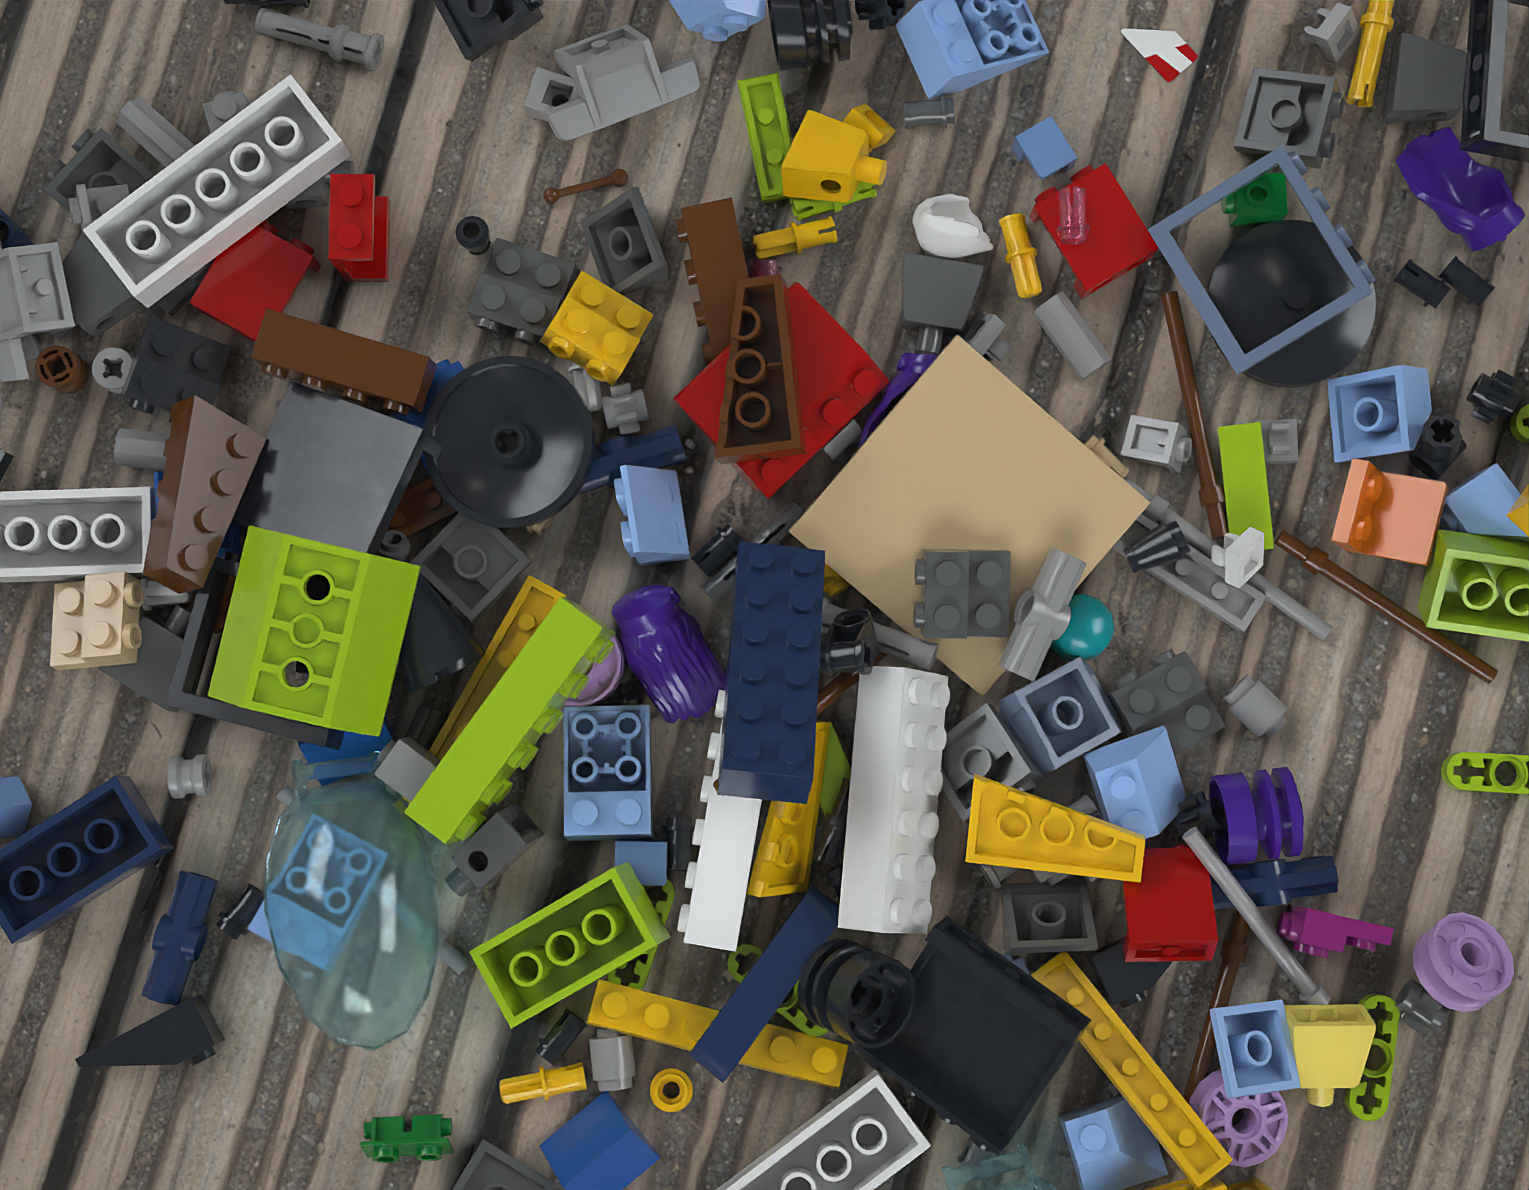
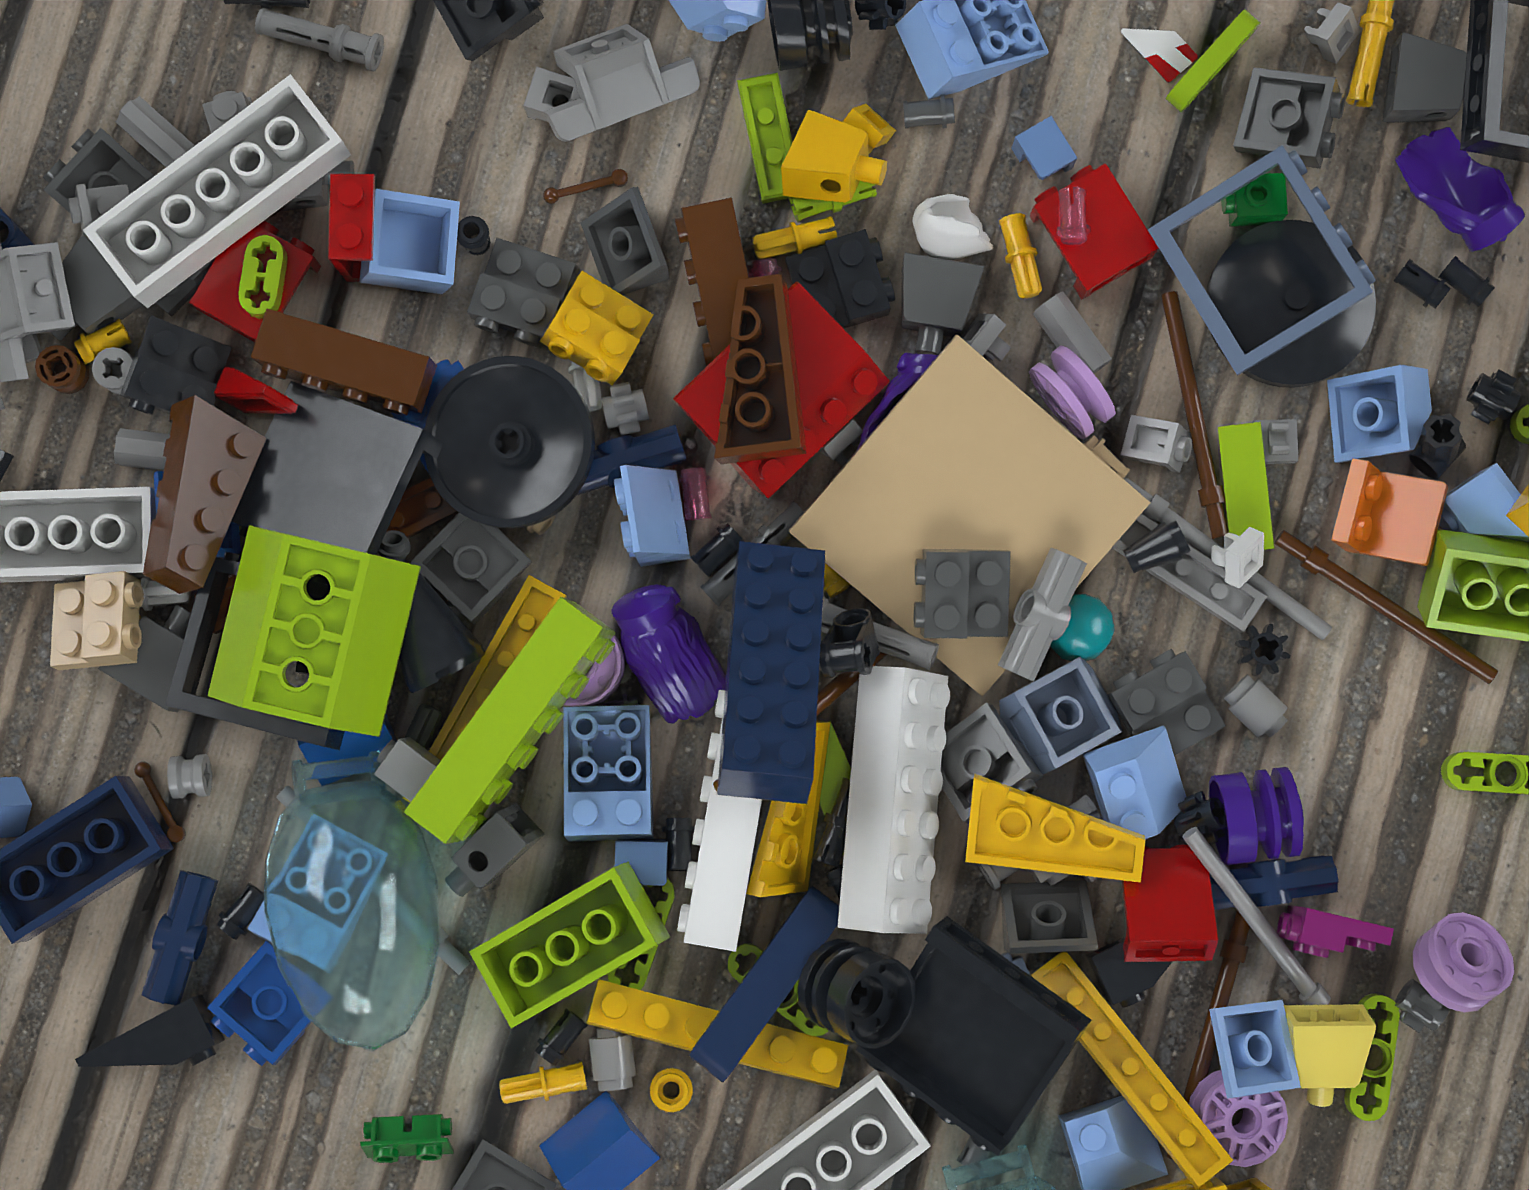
(109, 336): none -> yellow pin
(175, 832): none -> reddish brown hinge
(251, 394): none -> red slope
(252, 275): none -> lime beam
(260, 1009): none -> blue plate
(412, 242): none -> light blue piece
(695, 494): none -> clear pink pin
(845, 278): none -> black plate
(1072, 392): none -> lavender wheel
(1213, 60): none -> lime beam
(1272, 656): none -> black gear

